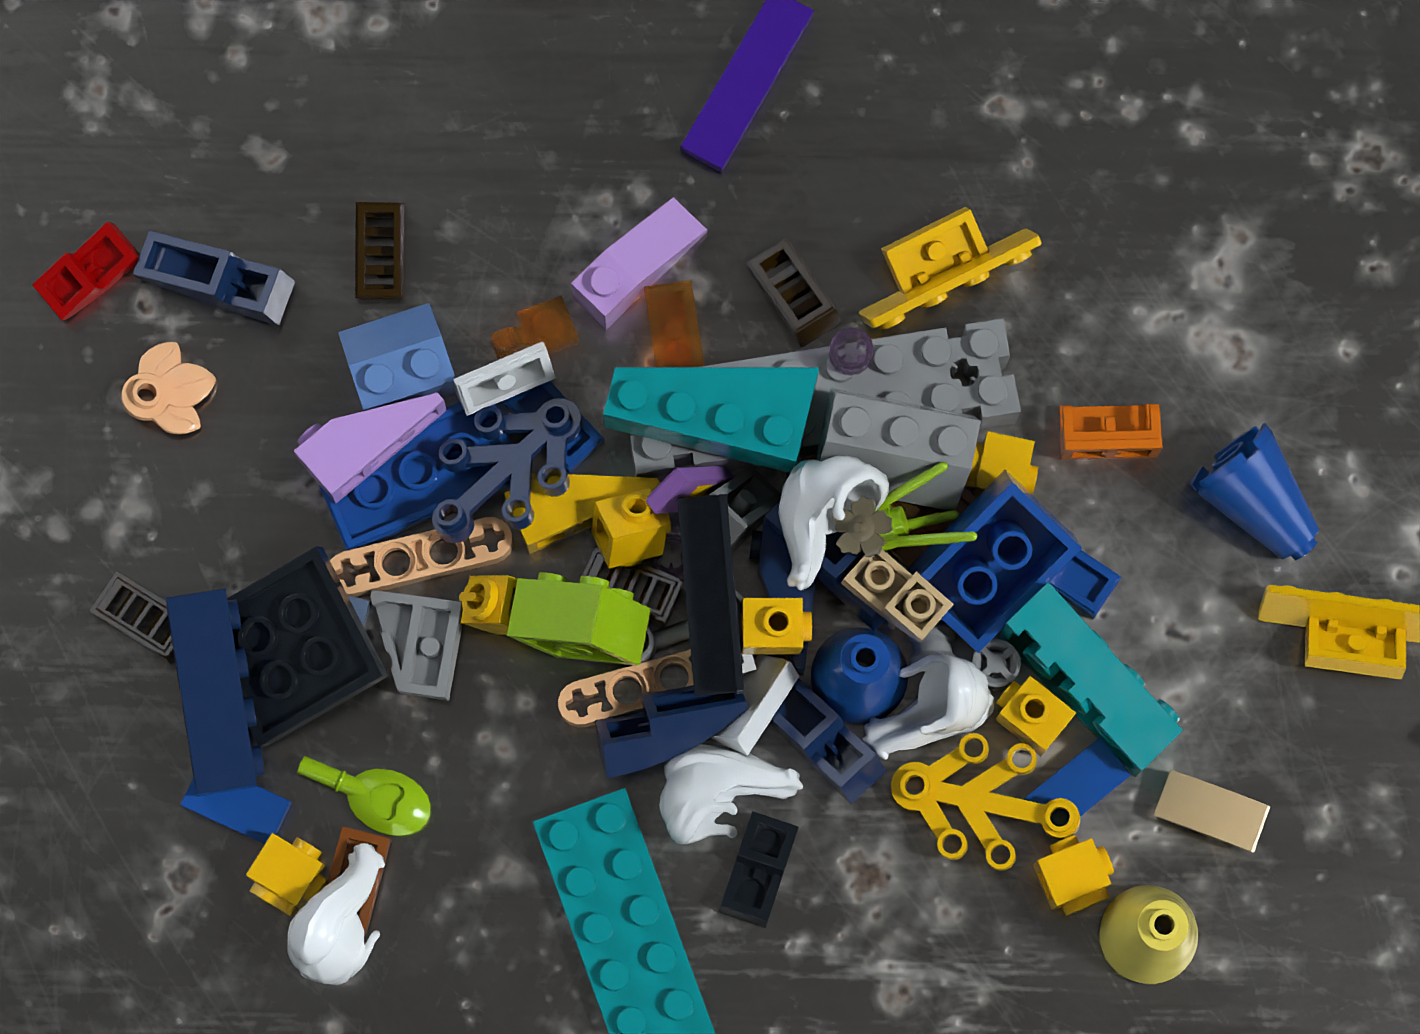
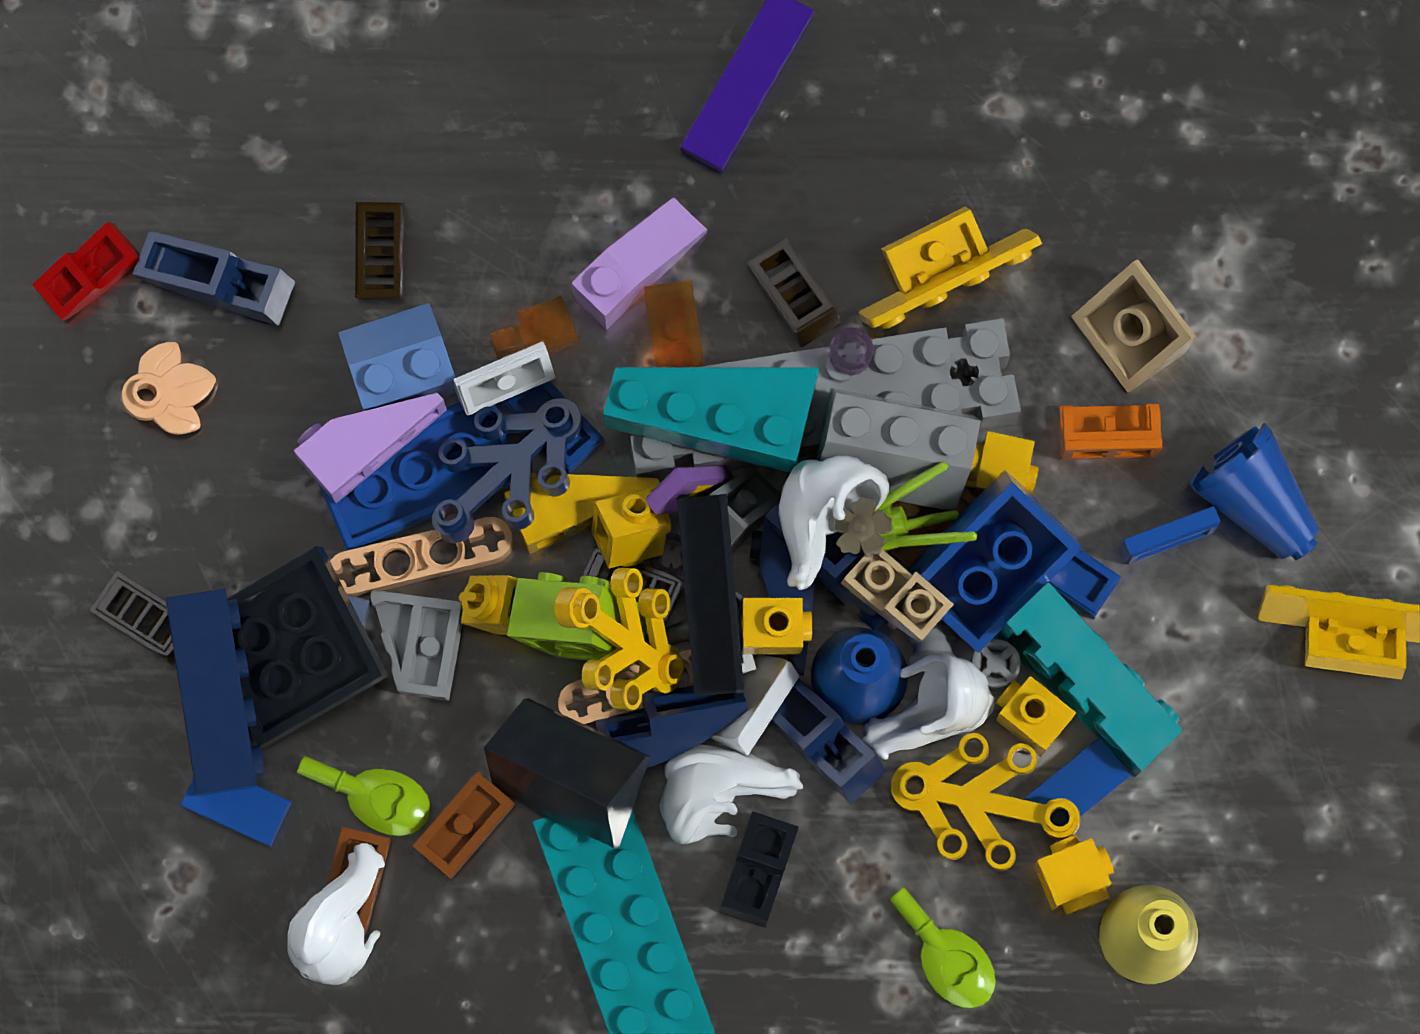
(287, 873): yellow brick -> none
(463, 825): none -> dark orange plate
(566, 770): none -> black slope
(658, 663): none -> yellow plant
(949, 958): none -> lime piece
(1134, 327): none -> tan slope
(1169, 535): none -> blue tile
(1212, 810): tan slope -> none

